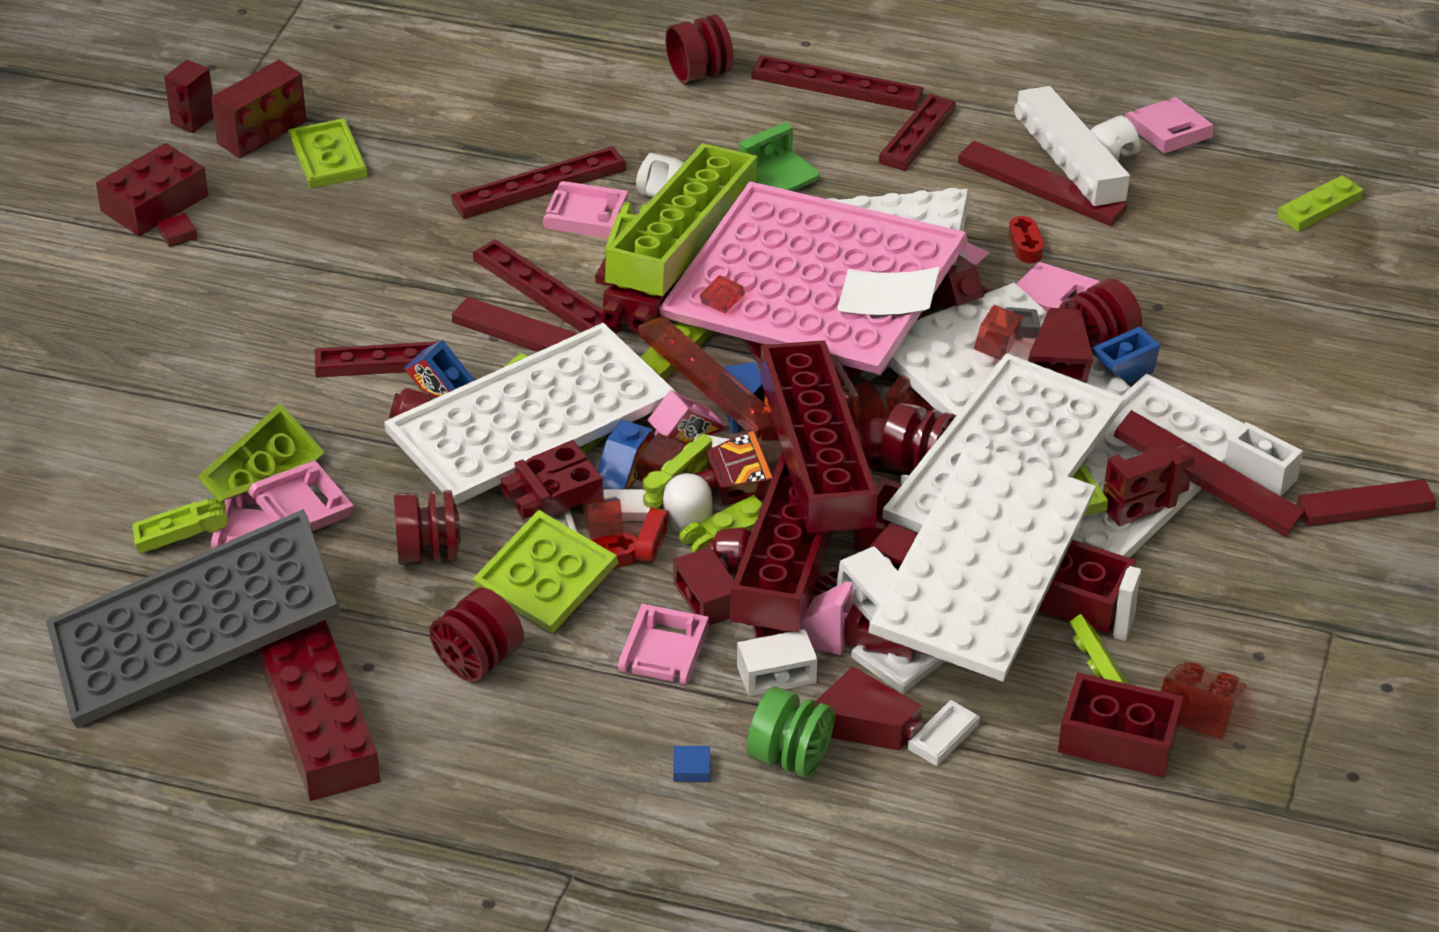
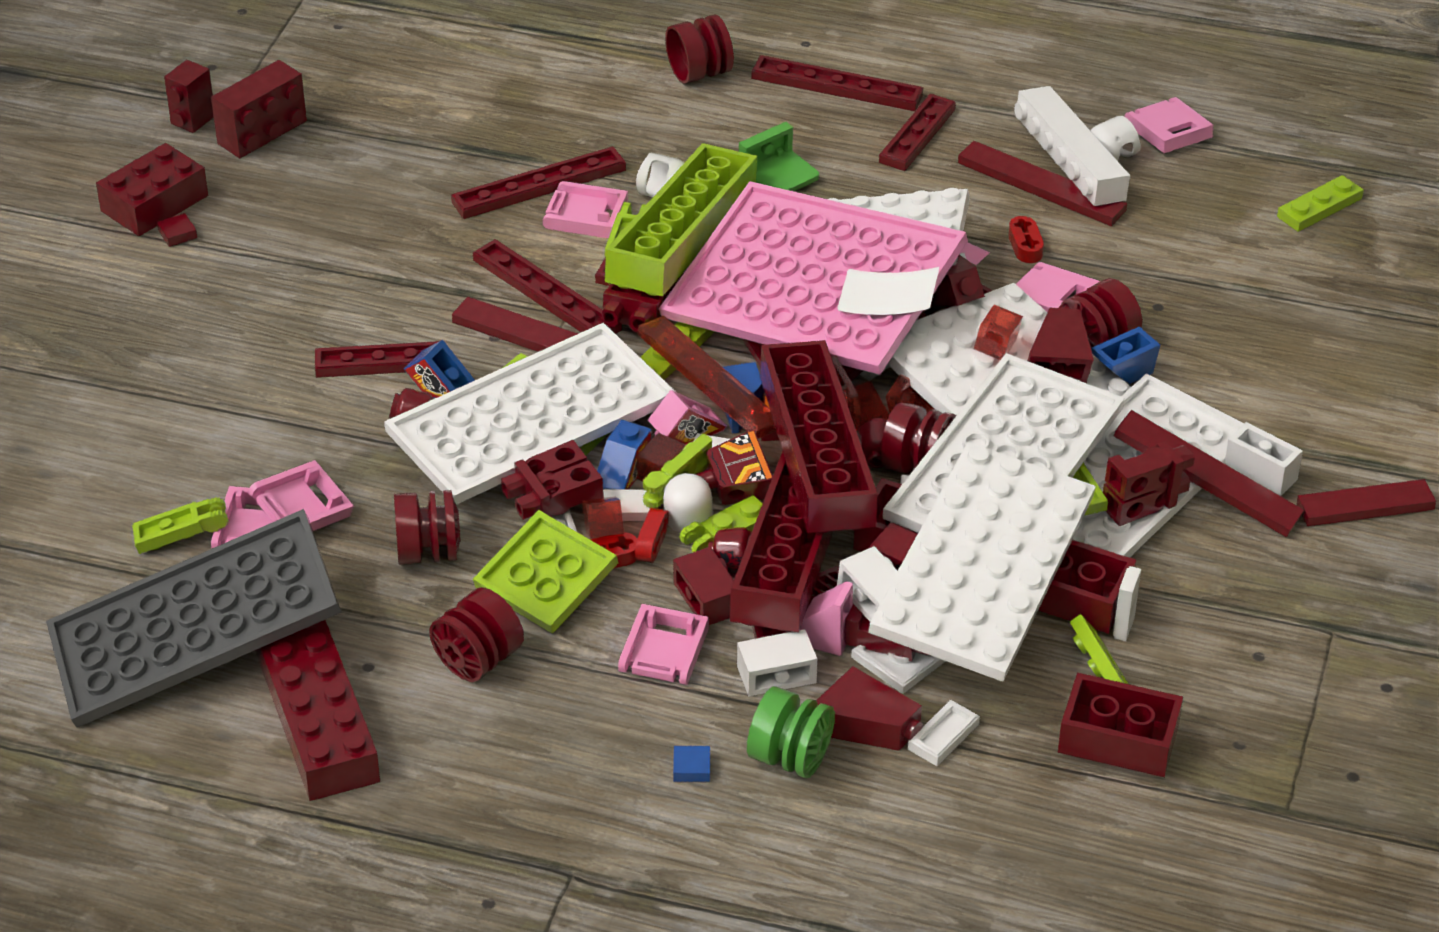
(265, 450): lime wedge -> none
(327, 153): lime tile -> none
(722, 294): clear red tile -> none
(1030, 323): dark grey tile -> none
(1206, 696): clear red bracket -> none

